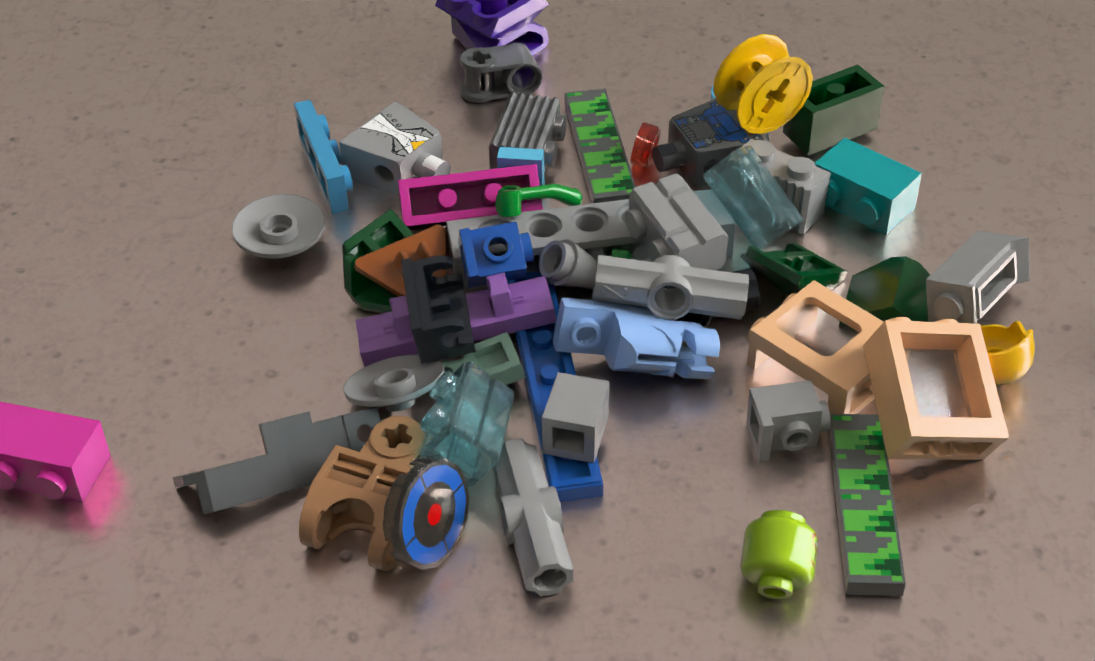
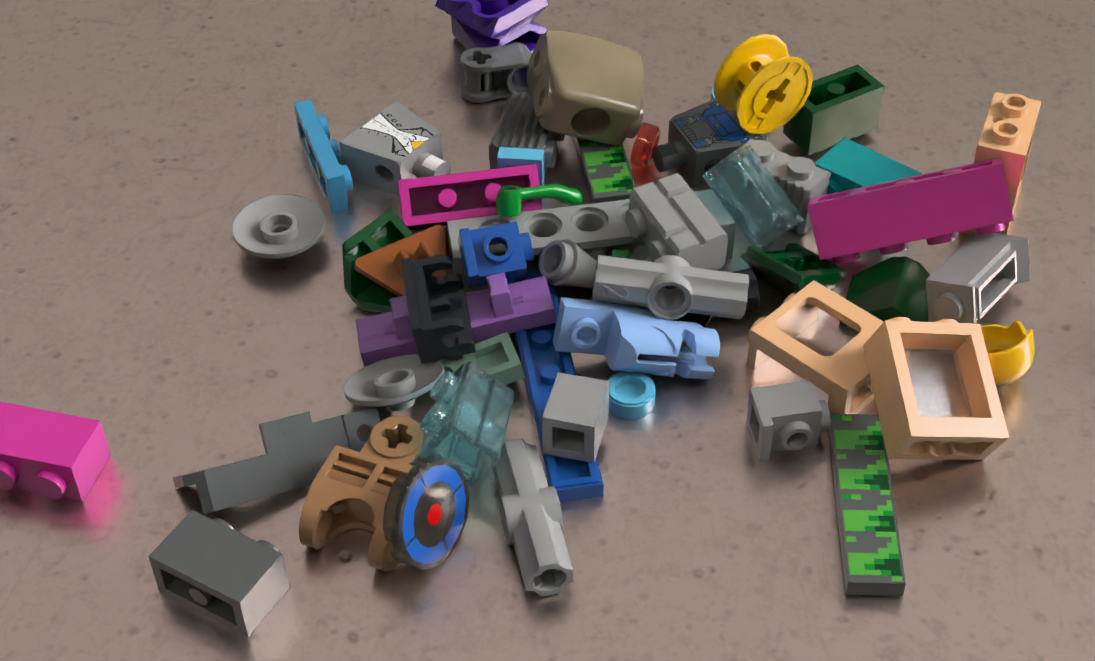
(220, 572): none -> dark grey brick
(586, 87): none -> dark tan piece
(631, 395): none -> medium azure tile
(779, 553): lime head -> none
(911, 210): none -> dark pink brick
(1008, 135): none -> light nougat window

